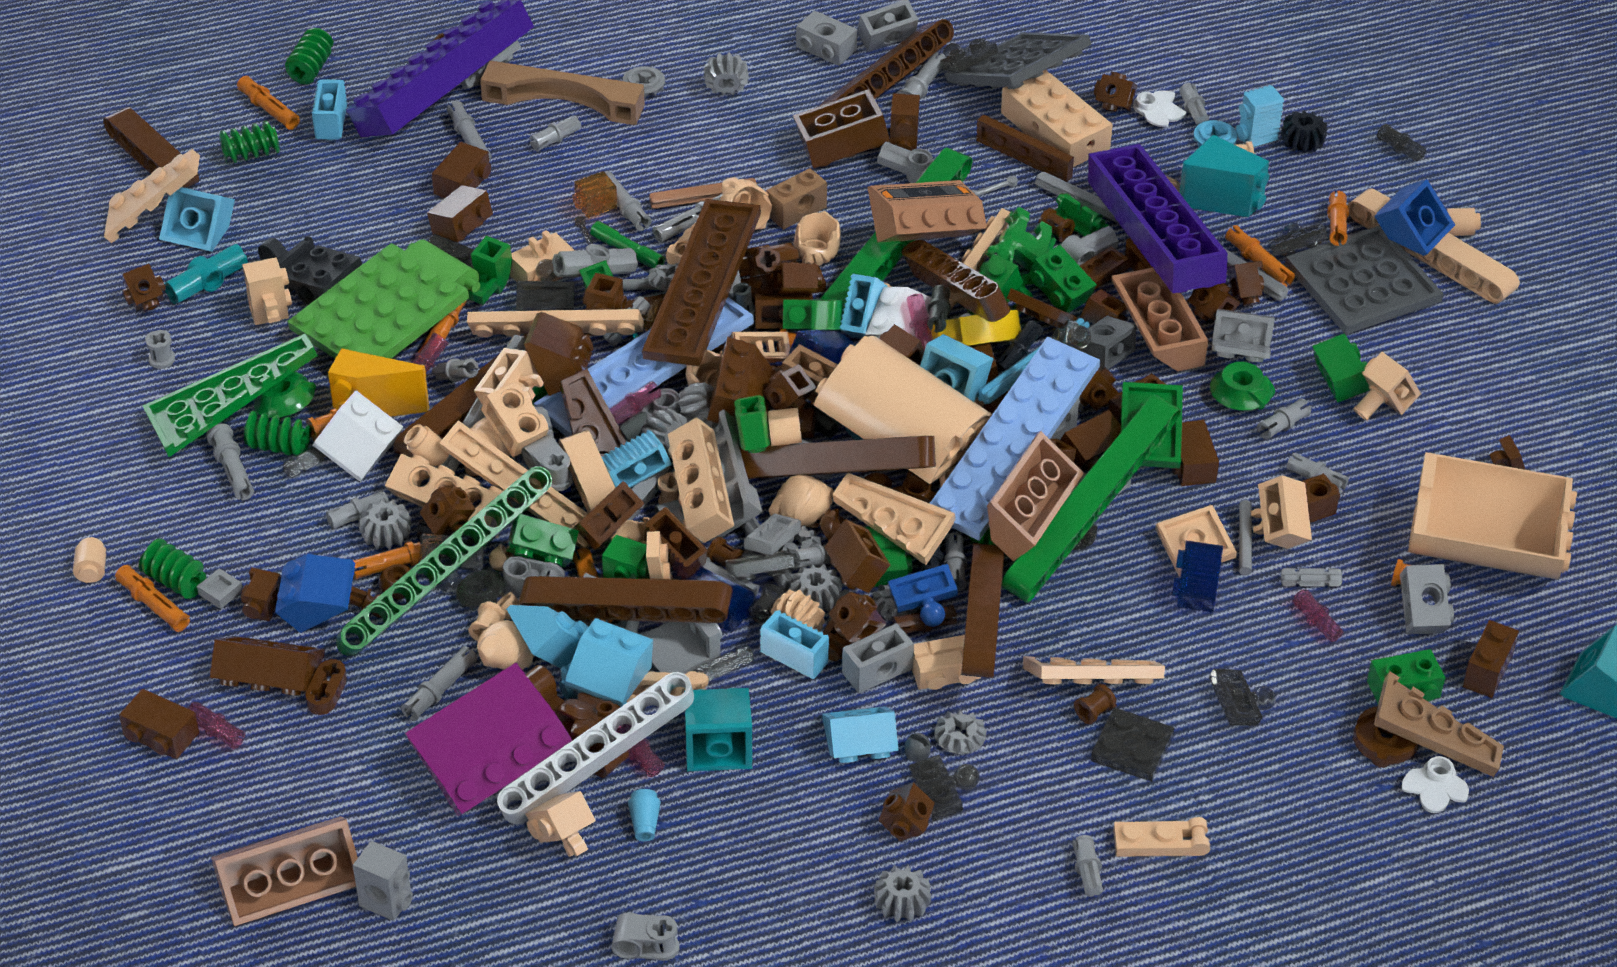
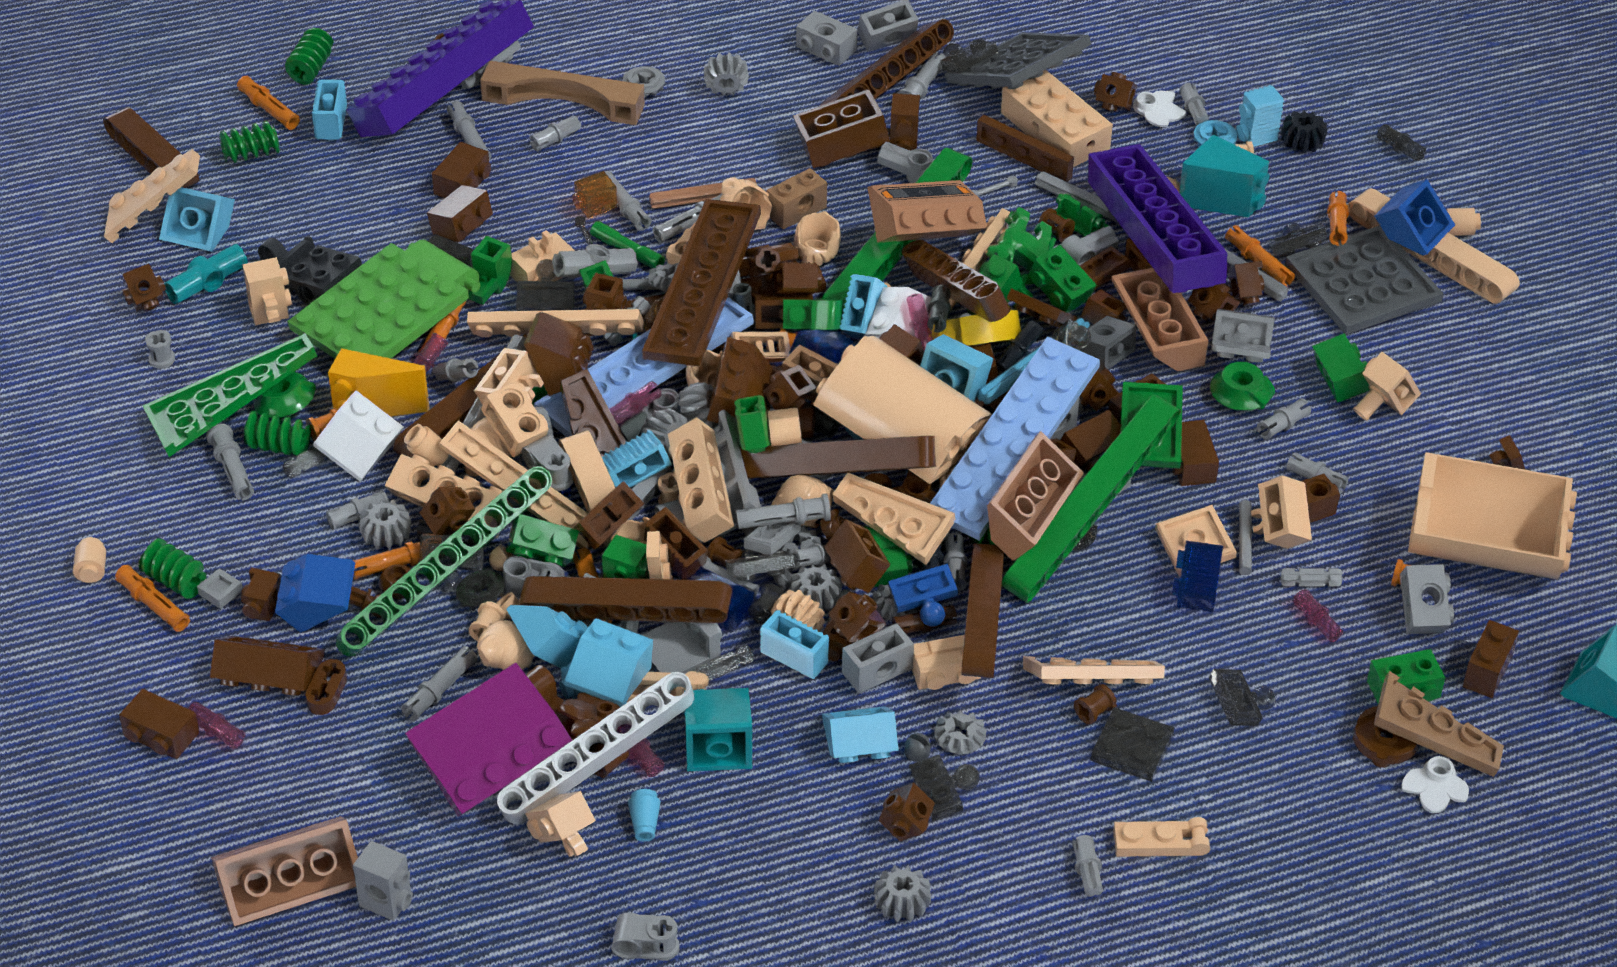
(798, 511): none -> light grey pin

